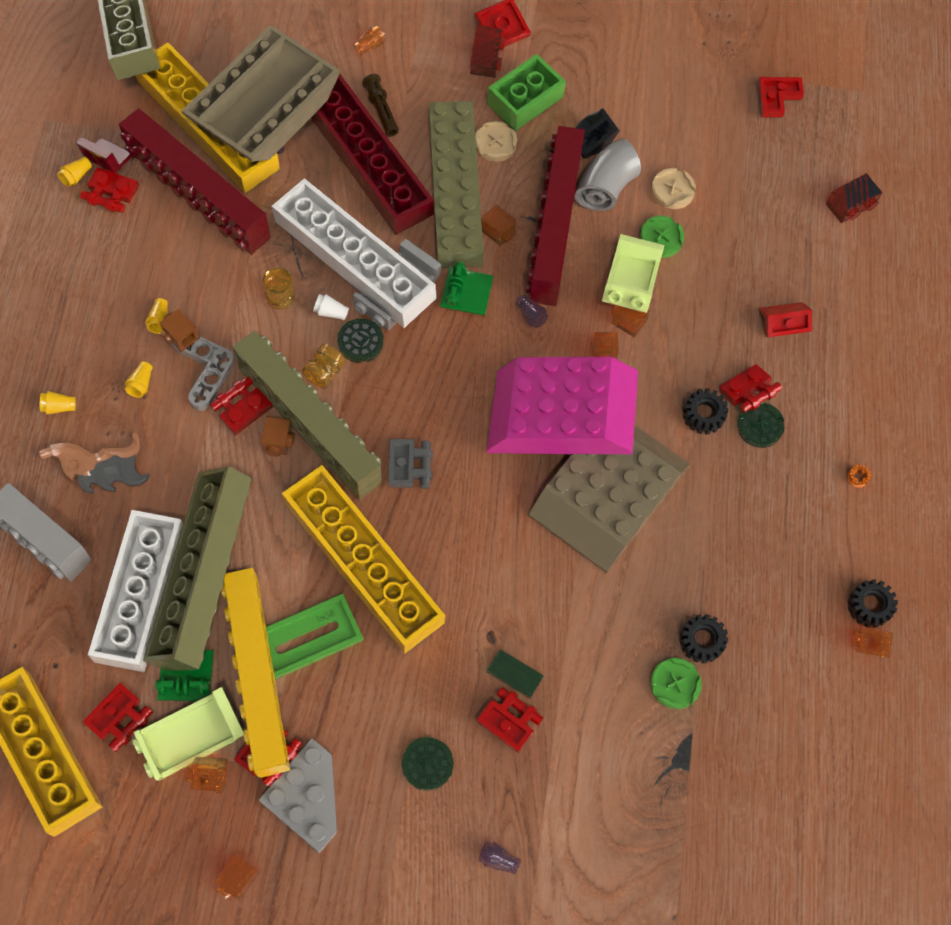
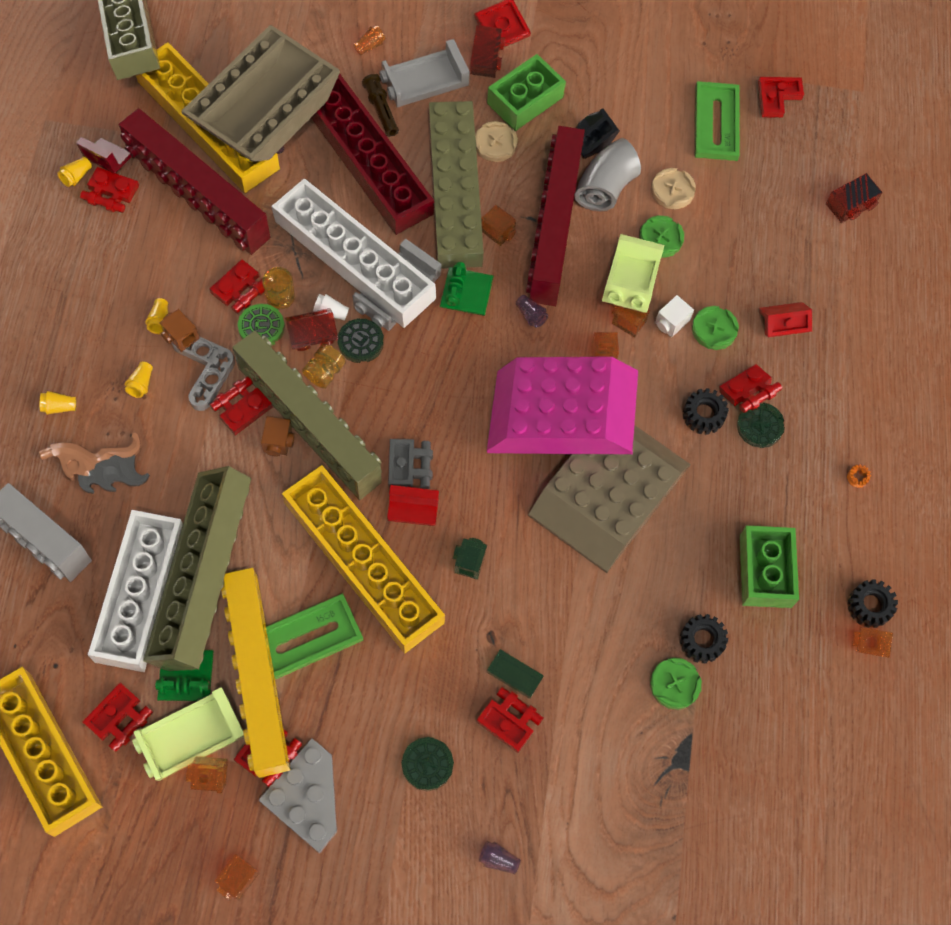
(234, 283): none -> red plate
(264, 320): none -> tile
(311, 329): none -> clear red brick
(413, 505): none -> red panel
(426, 76): none -> light grey panel
(469, 557): none -> clear green brick
(674, 316): none -> white brick
(715, 327): none -> bright green tile
(730, 121): none -> bright green piece
(769, 567): none -> bright green brick

